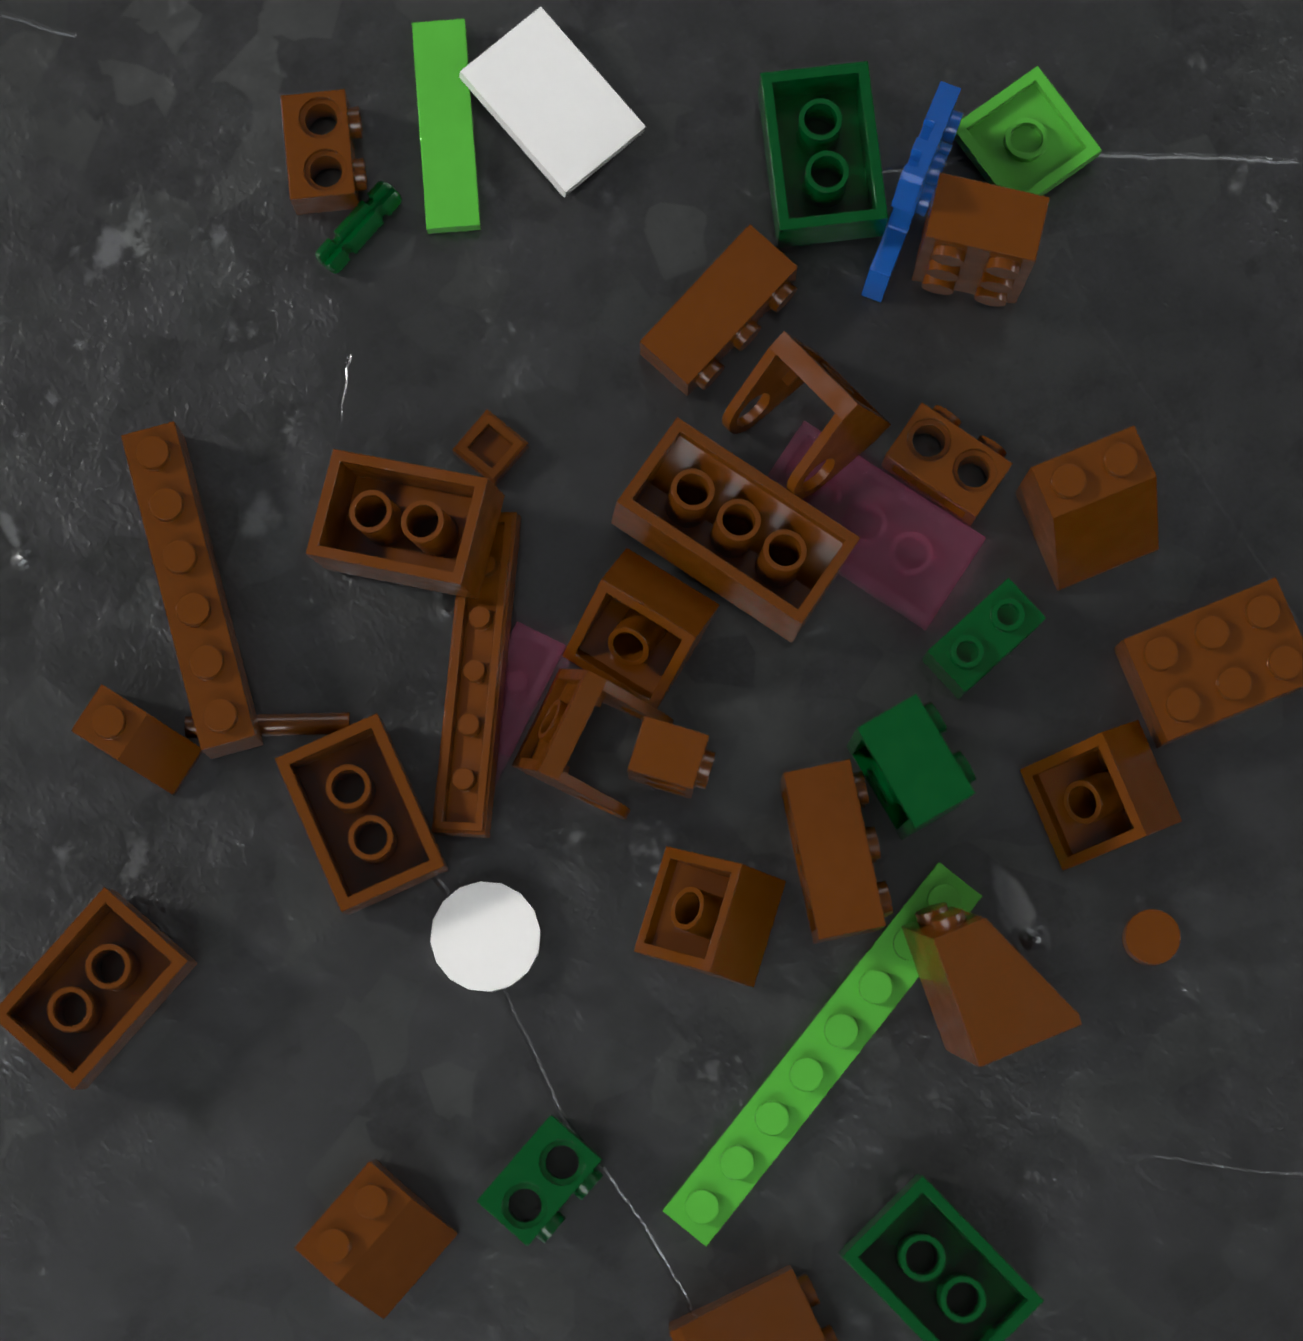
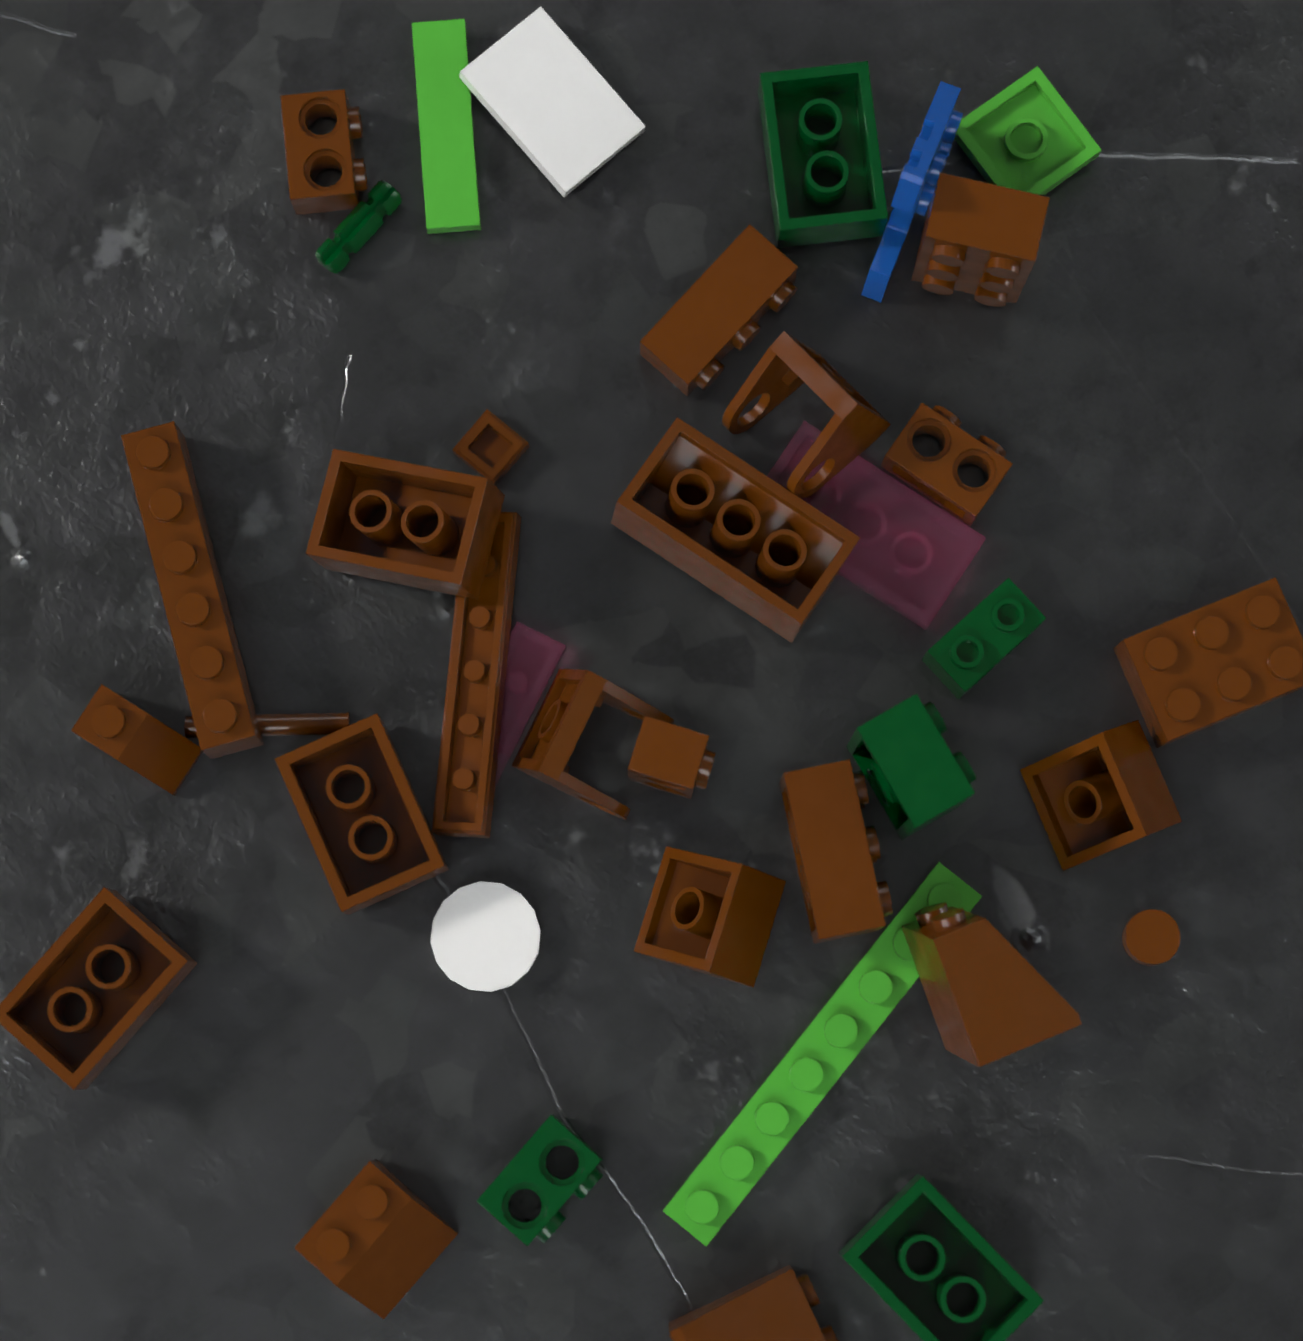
(640, 628): reddish brown slope -> none
(1092, 507): reddish brown slope -> none

